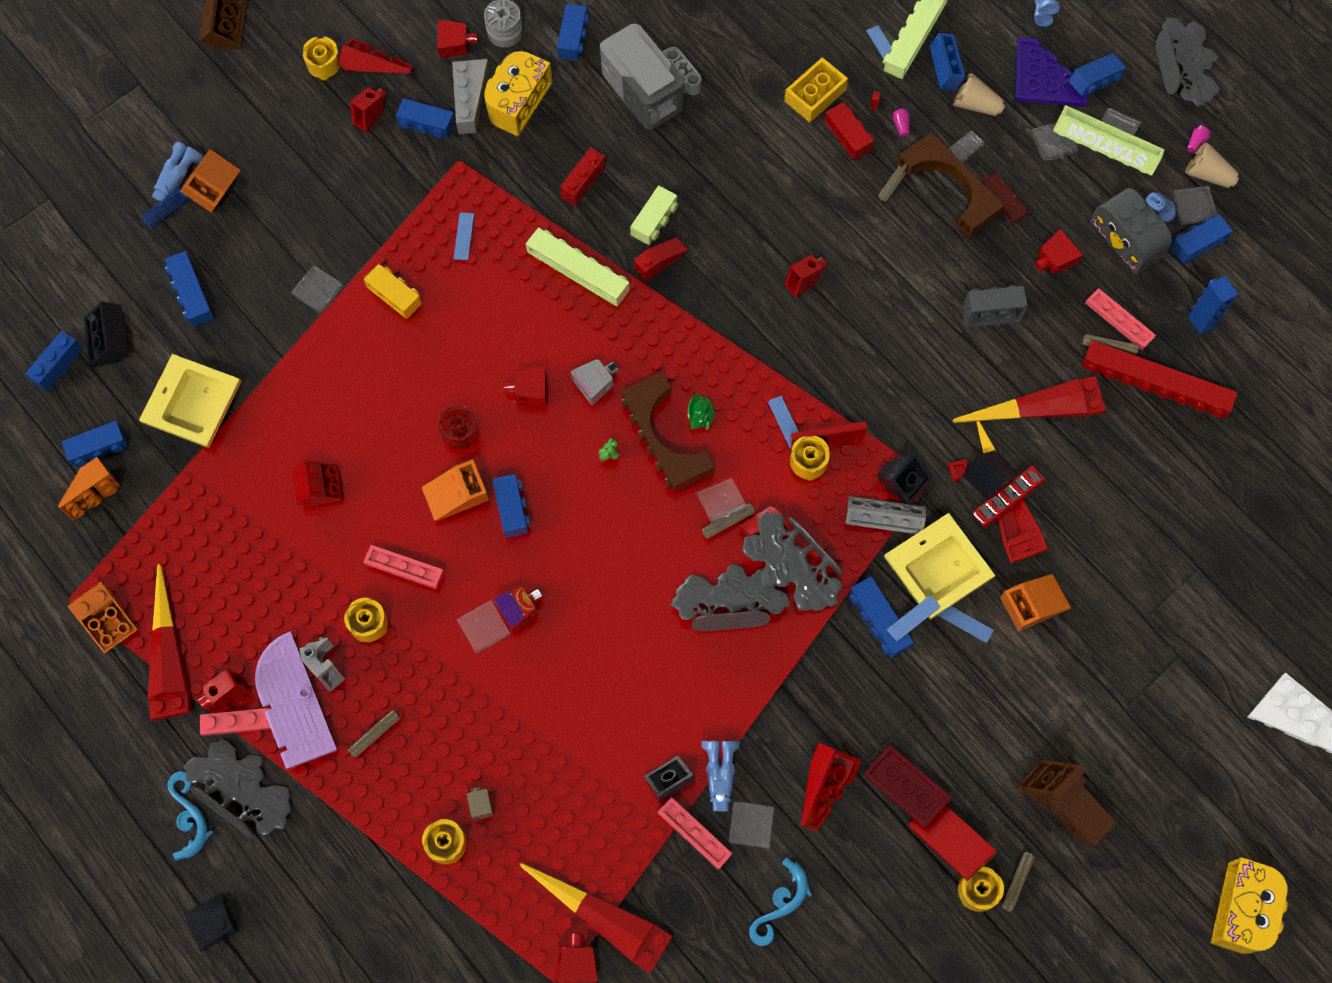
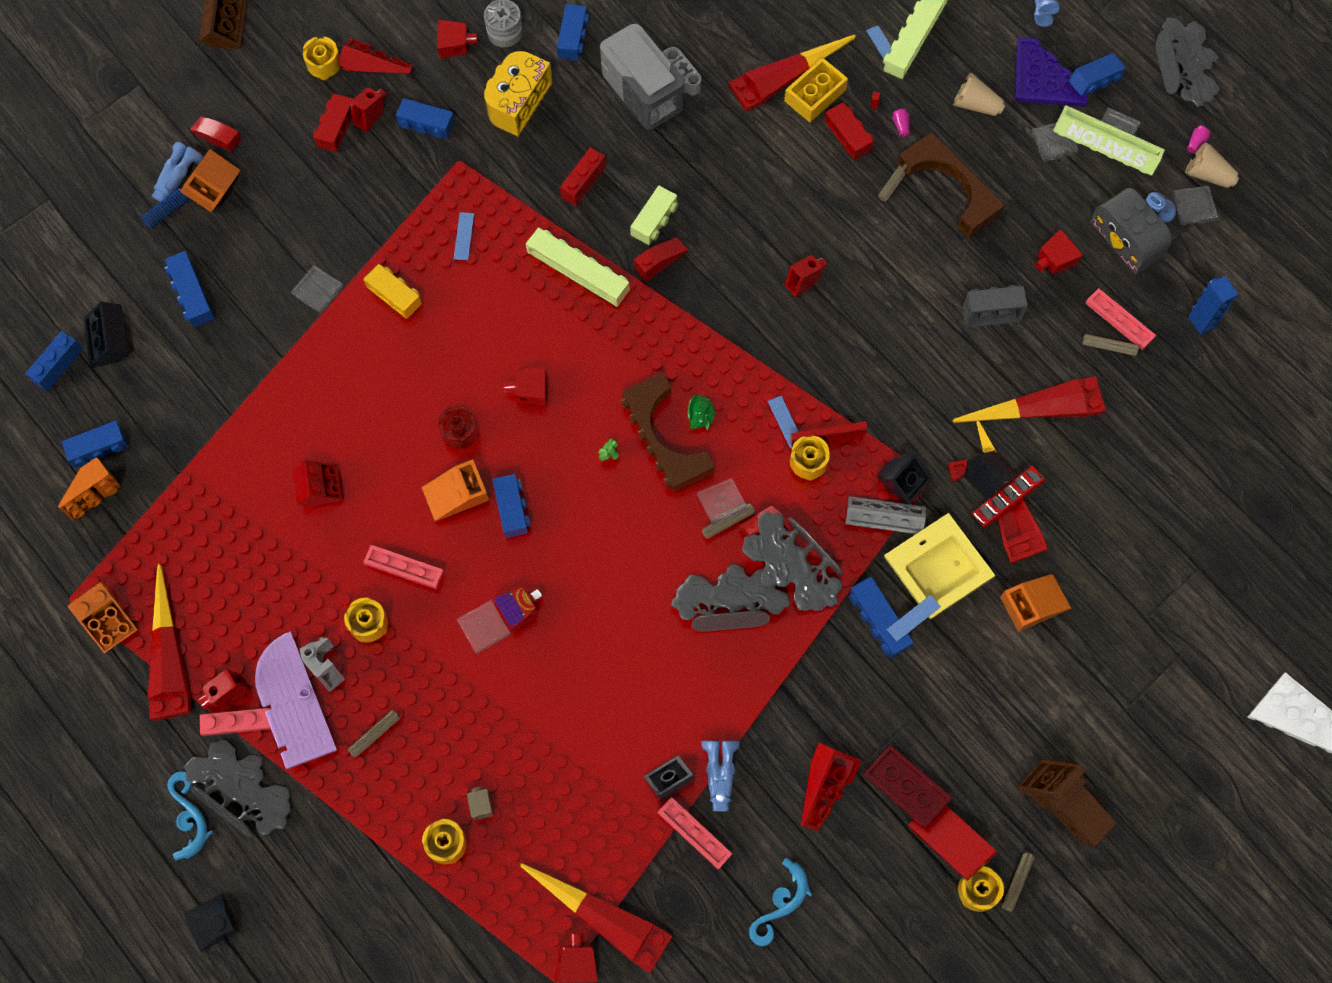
(192, 402): light yellow piece -> none
(216, 133): none -> red slope
(333, 123): none -> red brick
(469, 89): light grey wedge -> none
(594, 379): light grey torso -> none
(751, 825): clear tile -> none
(764, 82): none -> red plate
(947, 61): blue brick -> none
(966, 146): clear tile -> none
(967, 623): medium blue sticker -> none
(1012, 206): clear red tile -> none
(1159, 379): red brick -> none
(1201, 238): blue brick -> none
(1250, 907): yellow brick -> none

